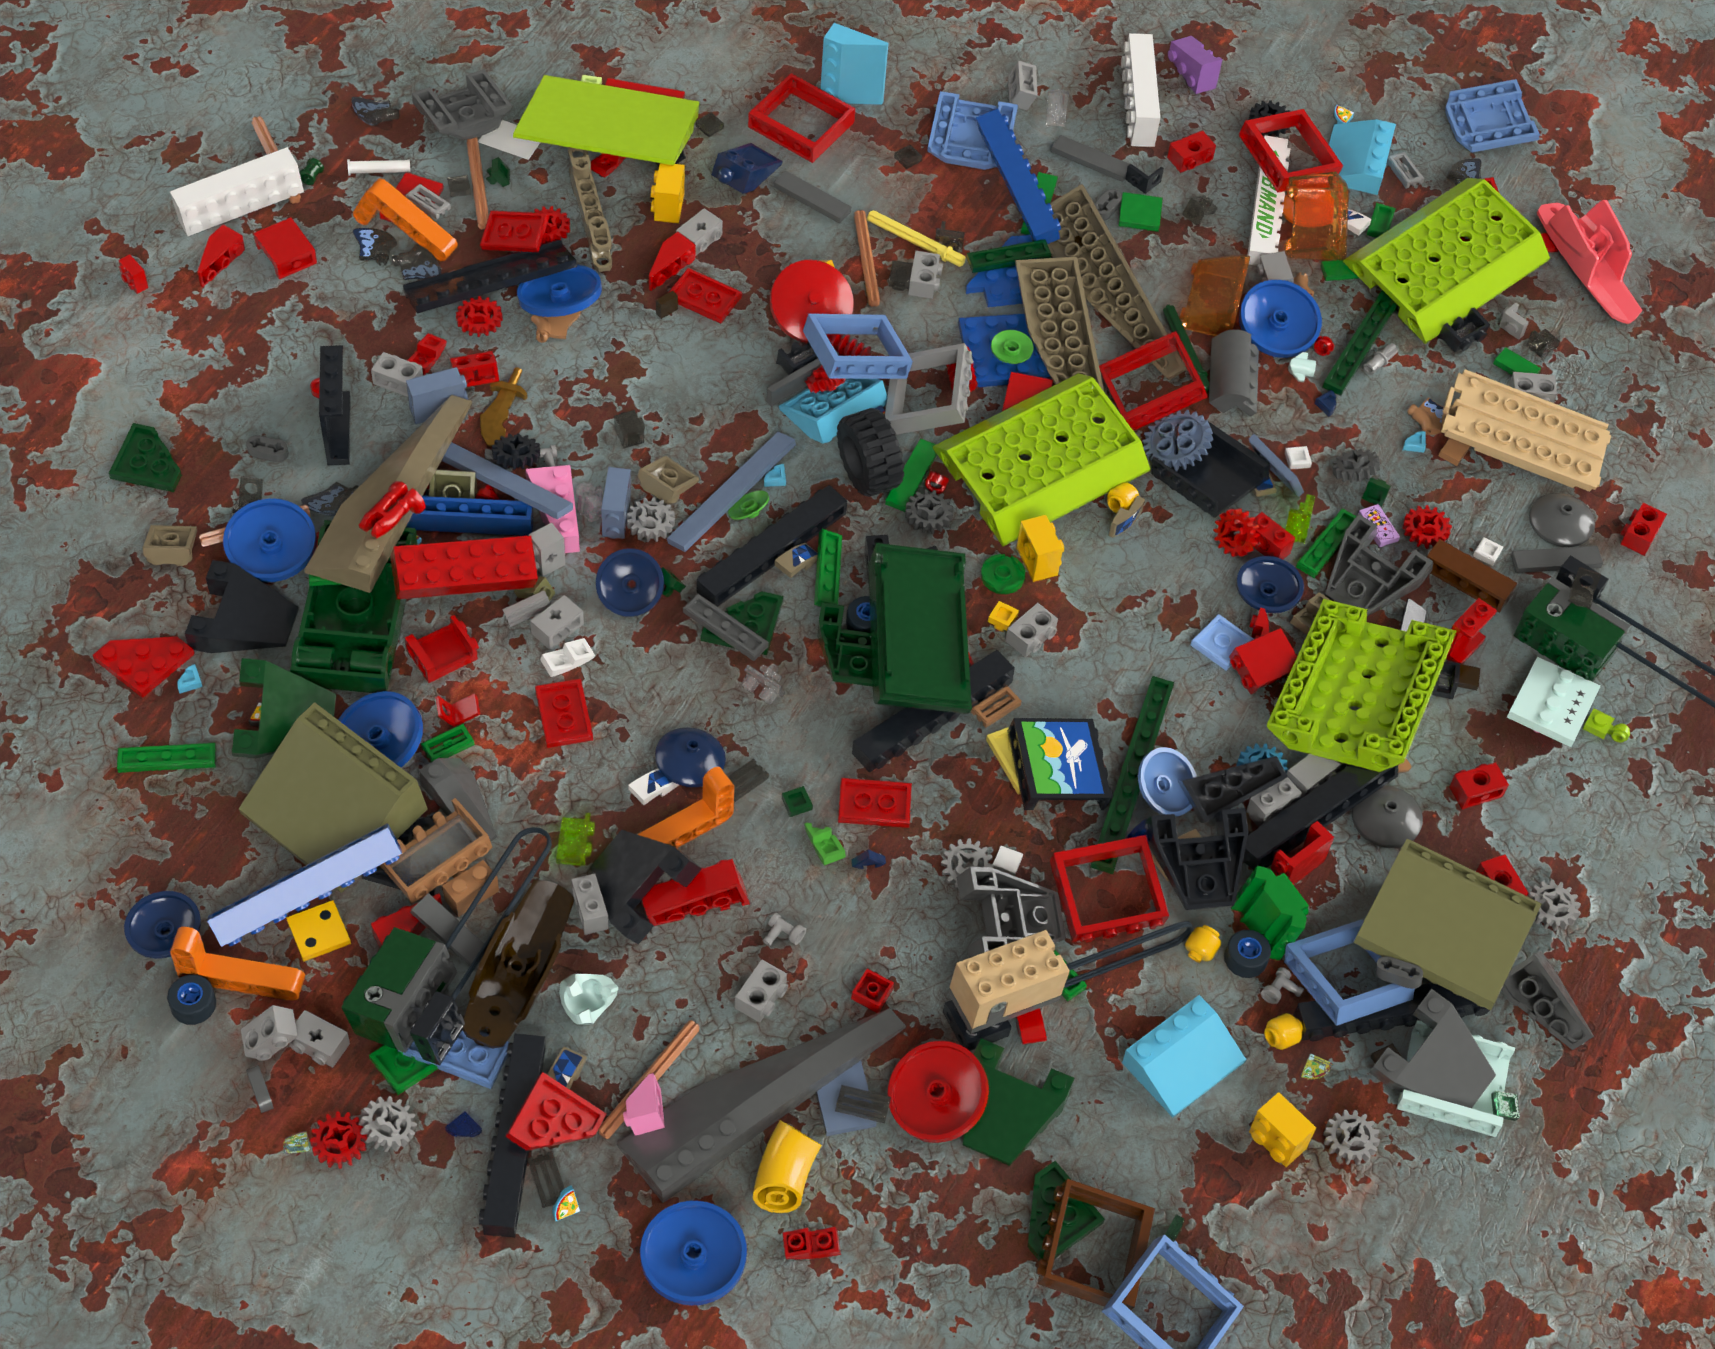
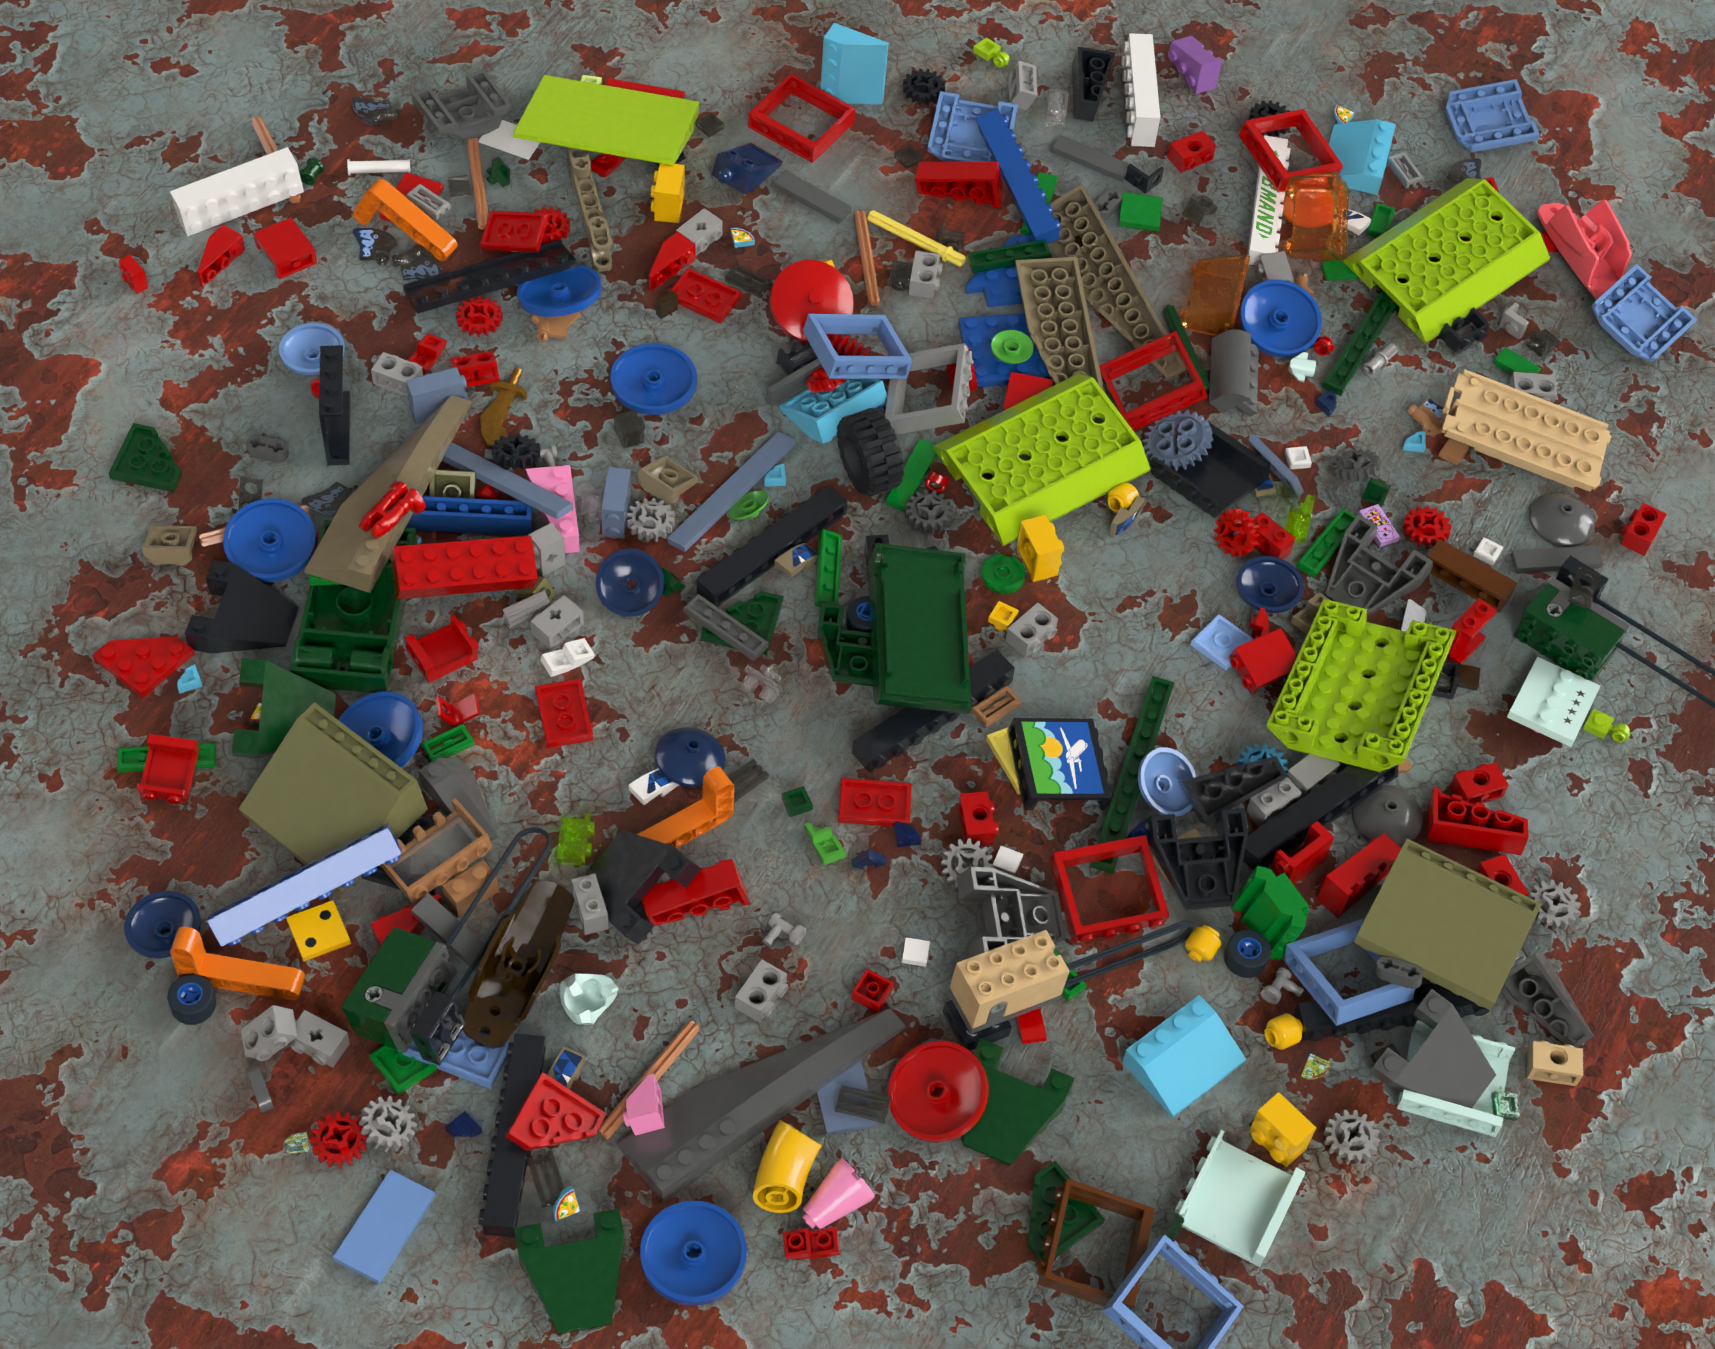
(169, 769): none -> red panel
(301, 346): none -> medium blue dish
(384, 1226): none -> medium blue tile
(575, 1278): none -> dark green wedge
(653, 379): none -> blue dish
(741, 237): none -> tile
(745, 282): none -> clear smoke tile
(837, 1196): none -> bright pink cone
(906, 835): none -> clear blue tile
(915, 952): none -> white tile
(923, 86): none -> black gear
(961, 181): none -> red wedge
(977, 806): none -> red brick
(988, 49): none -> lime plate
(1089, 78): none -> black wedge
(1237, 1200): none -> light aqua panel
(1358, 875): none -> red wedge
(1474, 825): none -> red wedge
(1542, 1068): none -> tan brick
(1641, 316): none -> medium blue wedge

